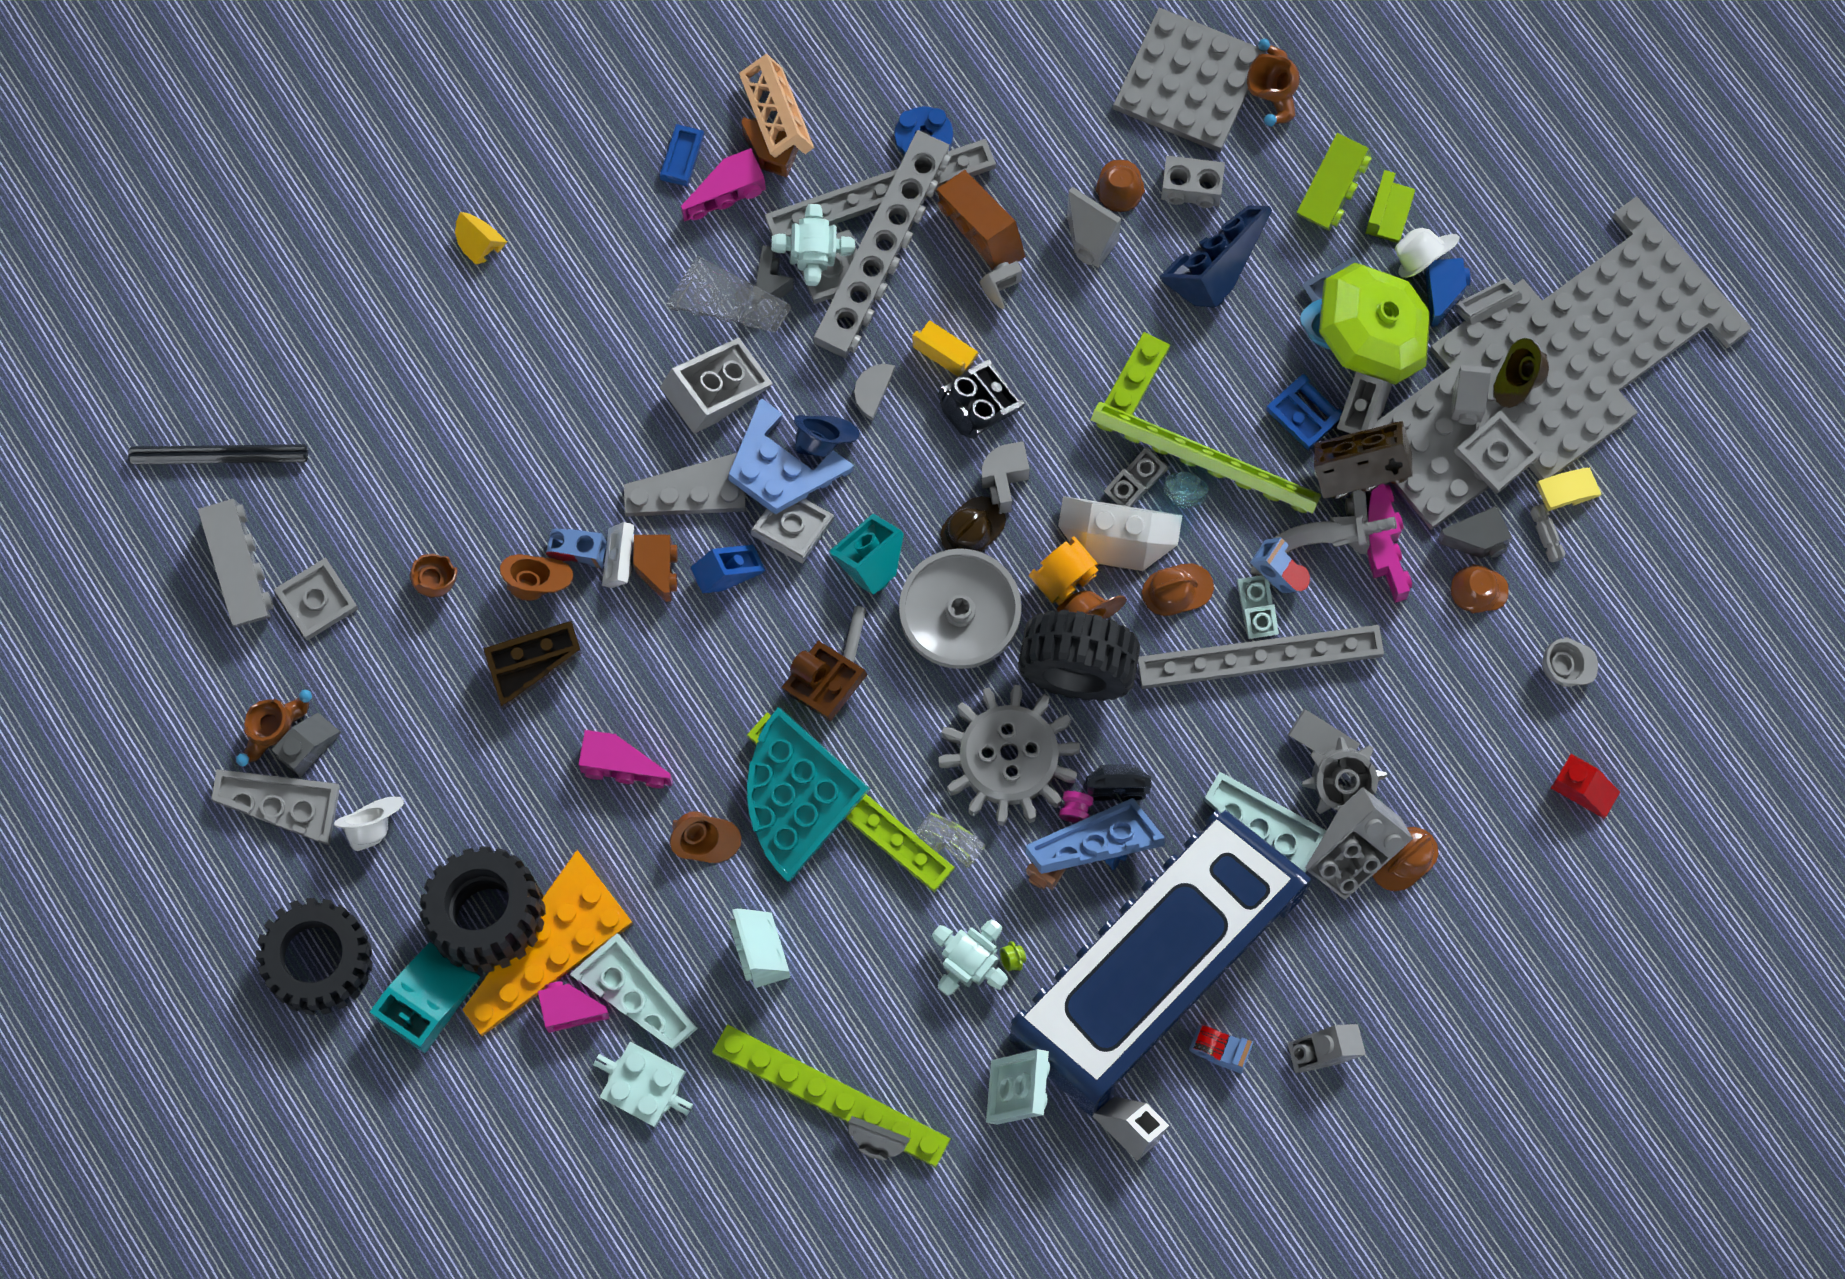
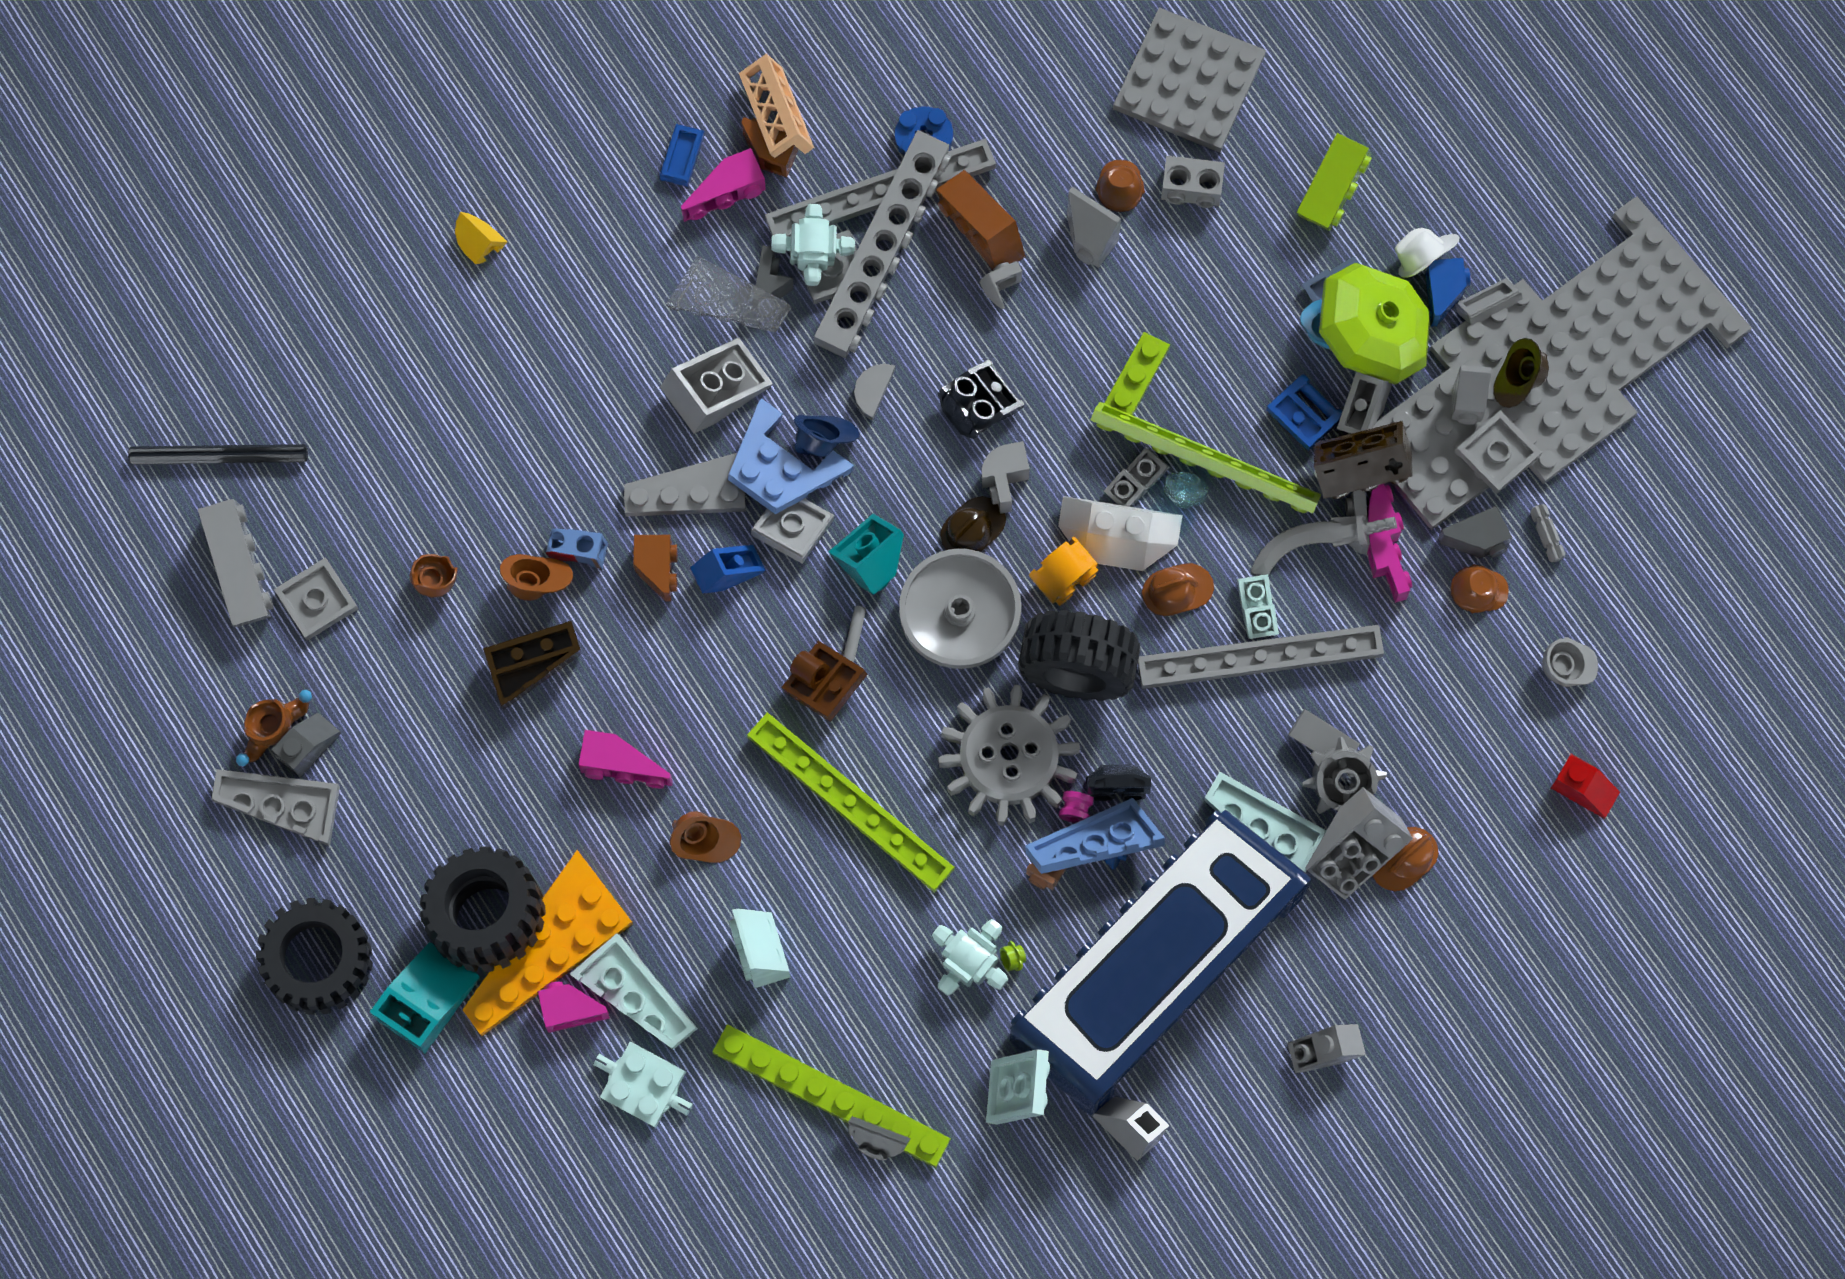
(370, 823): white piece -> none
(618, 555): white plate -> none
(797, 793): teal plate -> none
(943, 832): clear slope -> none
(944, 348): yellow panel -> none
(1092, 604): dark orange piece -> none
(1216, 266): dark blue wedge -> none
(1221, 1048): leg -> none
(1276, 80): dark orange piece -> none
(1279, 567): medium blue leg -> none
(1390, 209): lime panel -> none
(1568, 488): light yellow slope -> none

